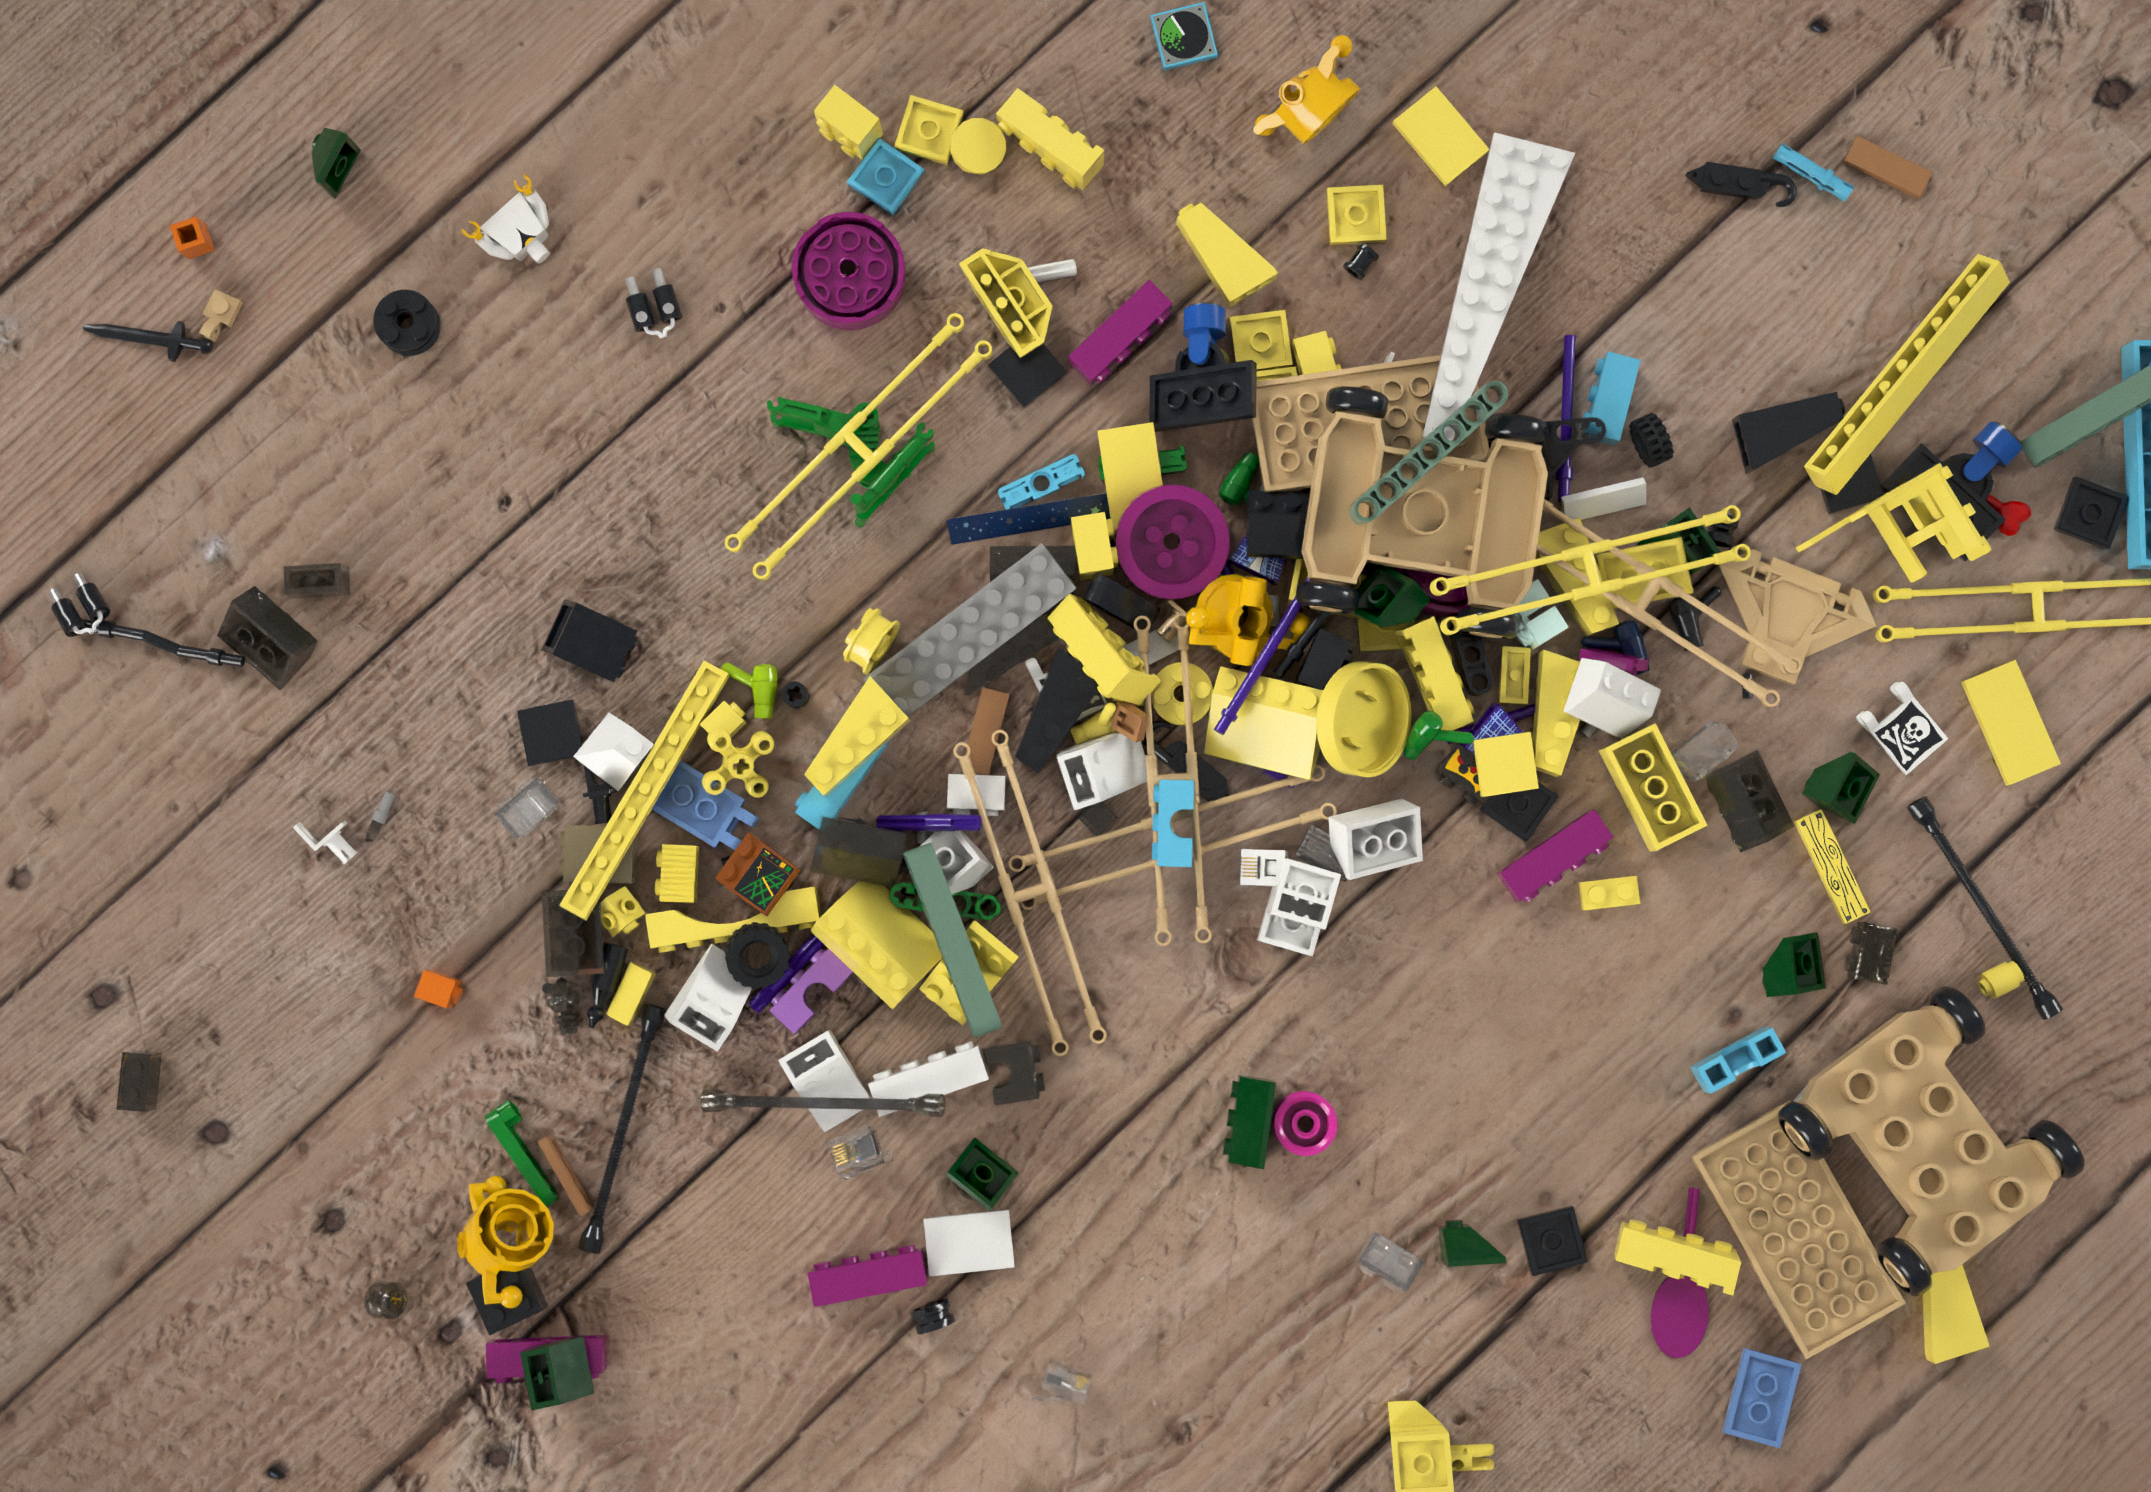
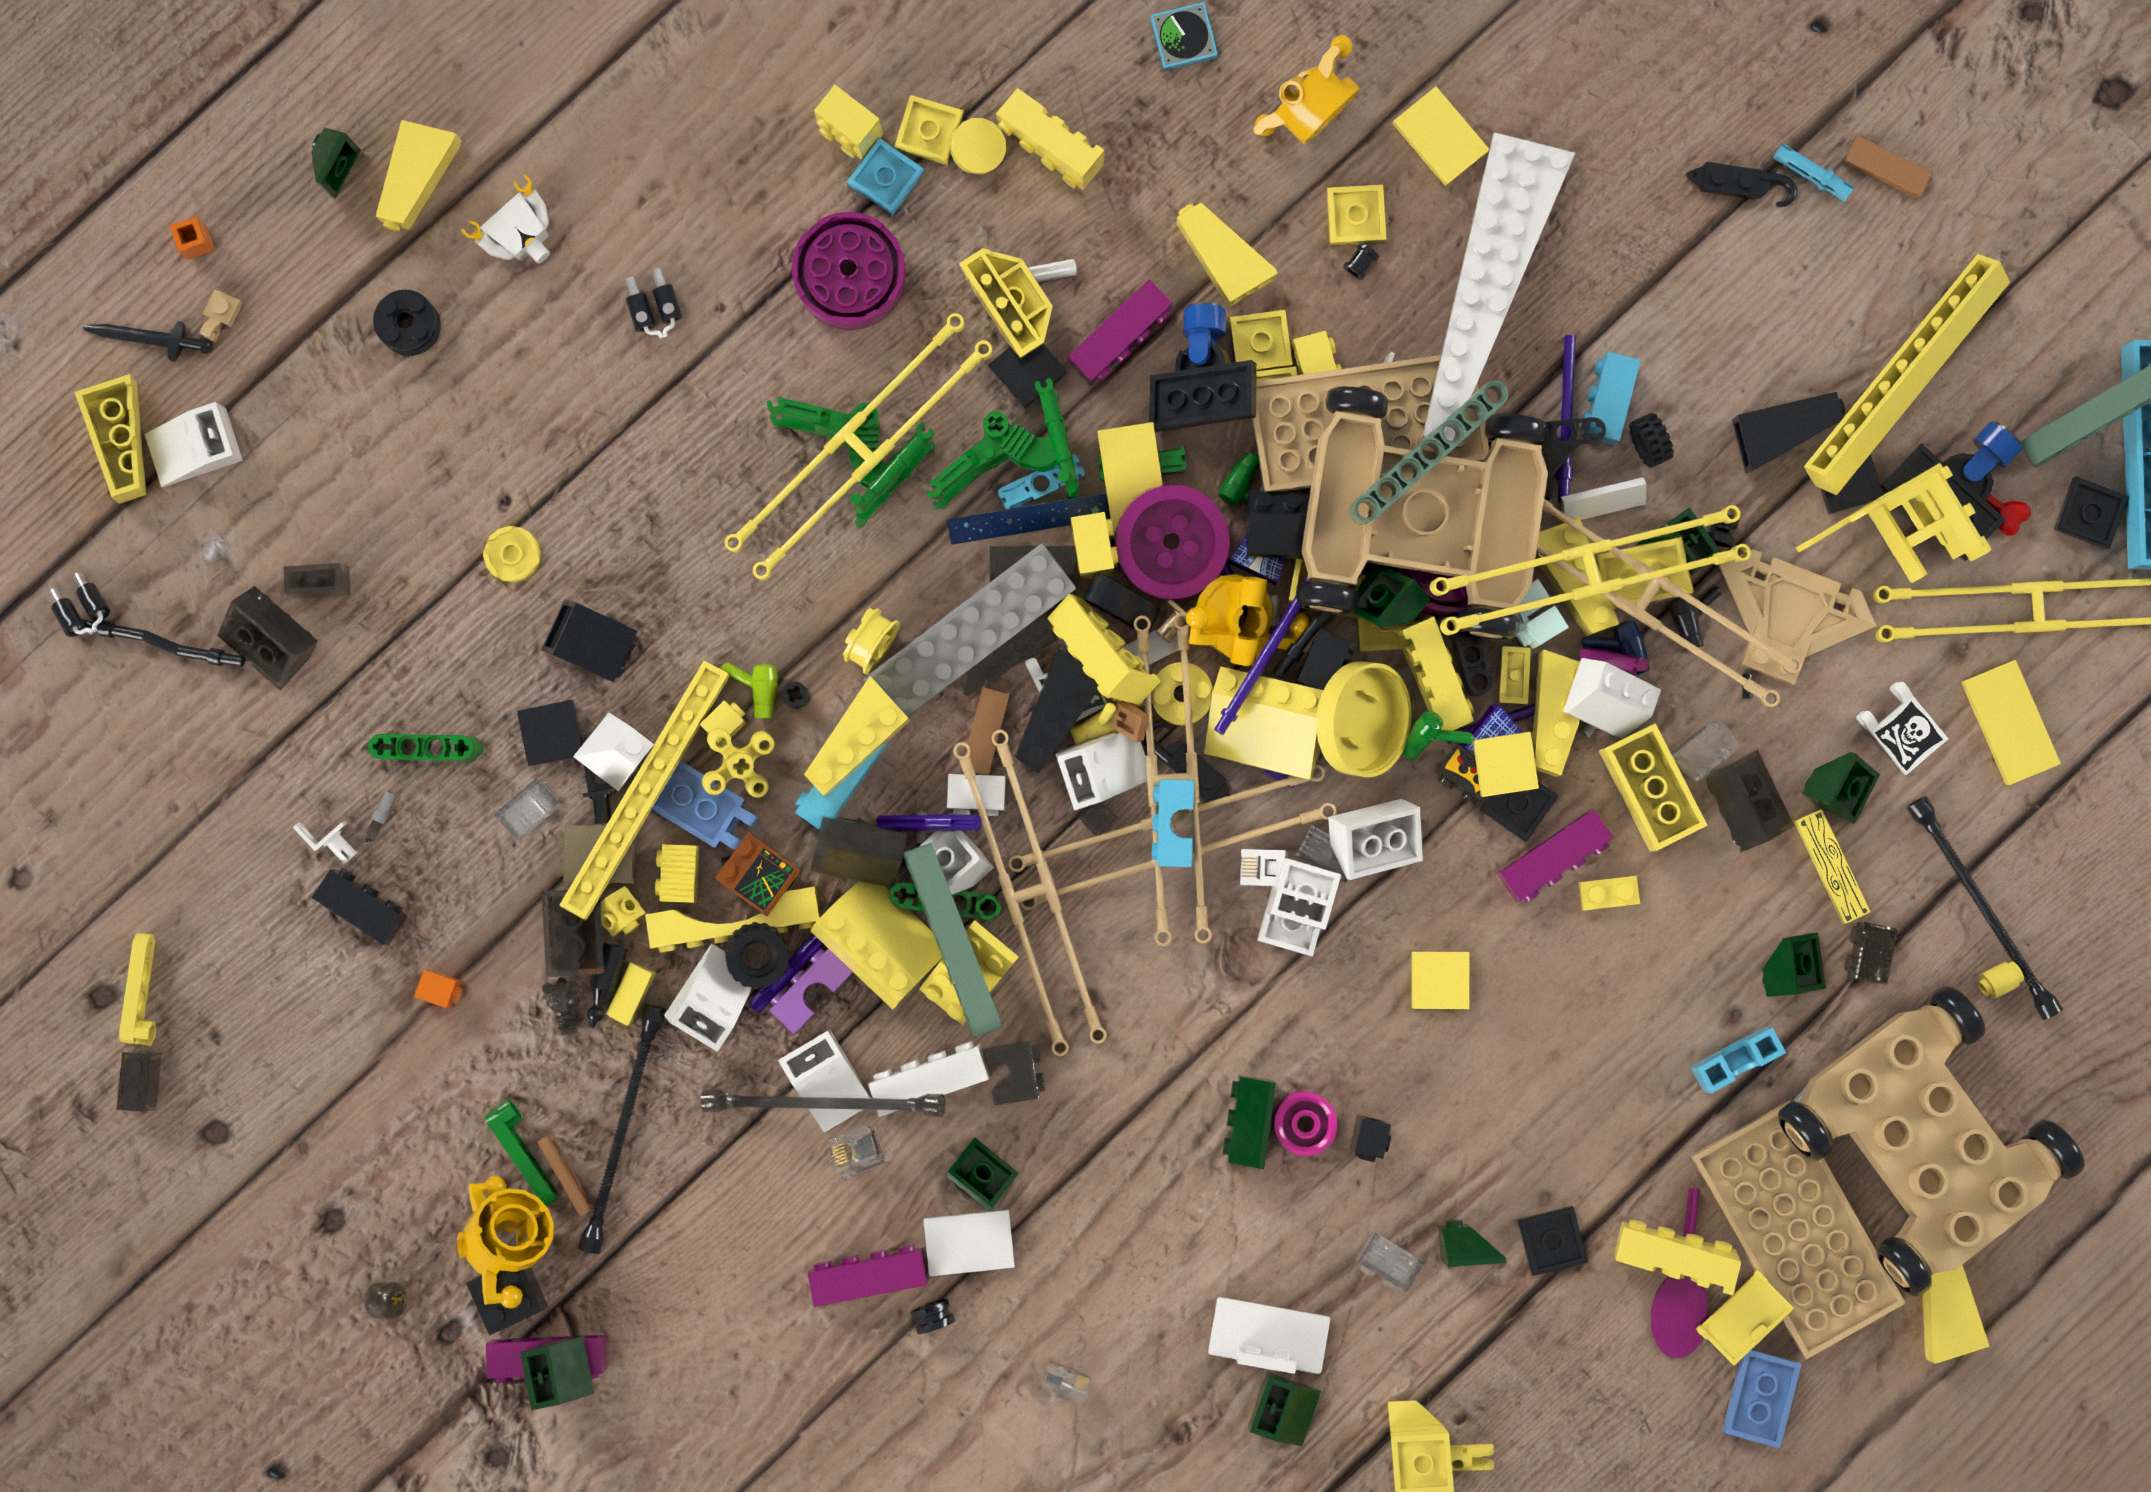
(115, 431): none -> light yellow wedge
(133, 1026): none -> light yellow beam
(193, 444): none -> white slope
(360, 905): none -> black brick
(414, 171): none -> light yellow slope
(423, 745): none -> green beam
(512, 554): none -> light yellow tile
(1012, 444): none -> green piece
(1269, 1336): none -> white bracket
(1283, 1410): none -> dark green slope
(1370, 1138): none -> black brick
(1440, 980): none -> light yellow tile
(1742, 1314): none -> light yellow door

